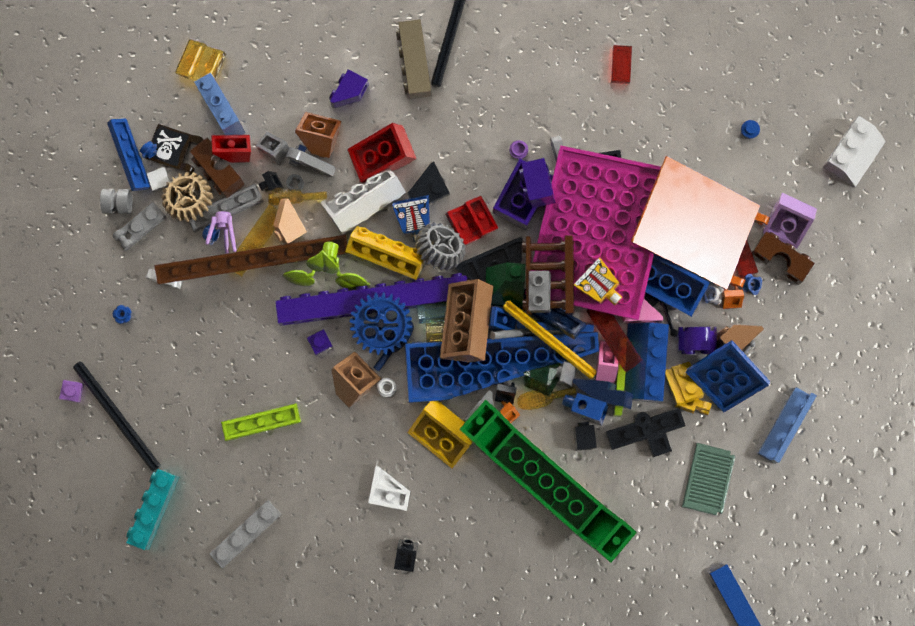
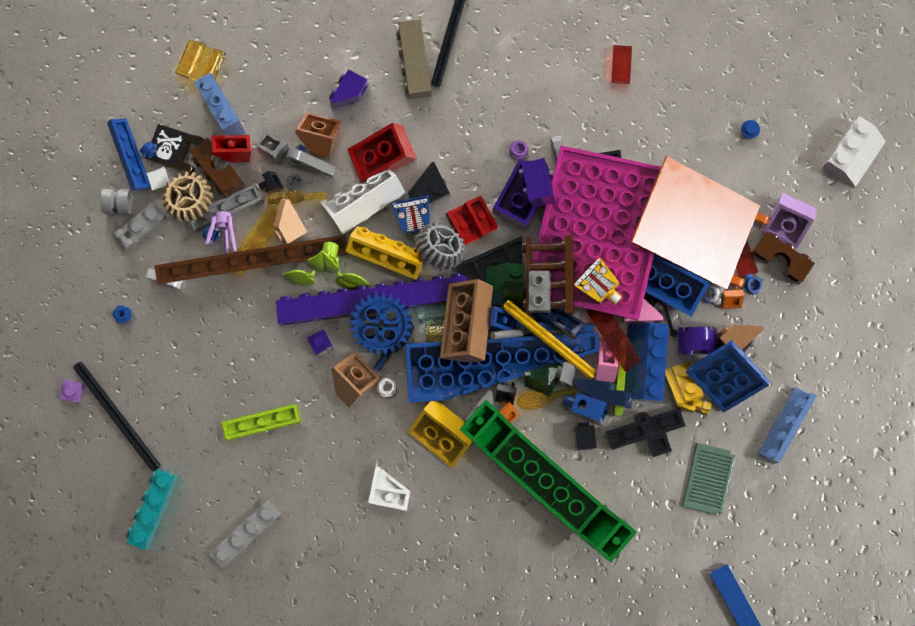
(406, 555): black bracket -> none

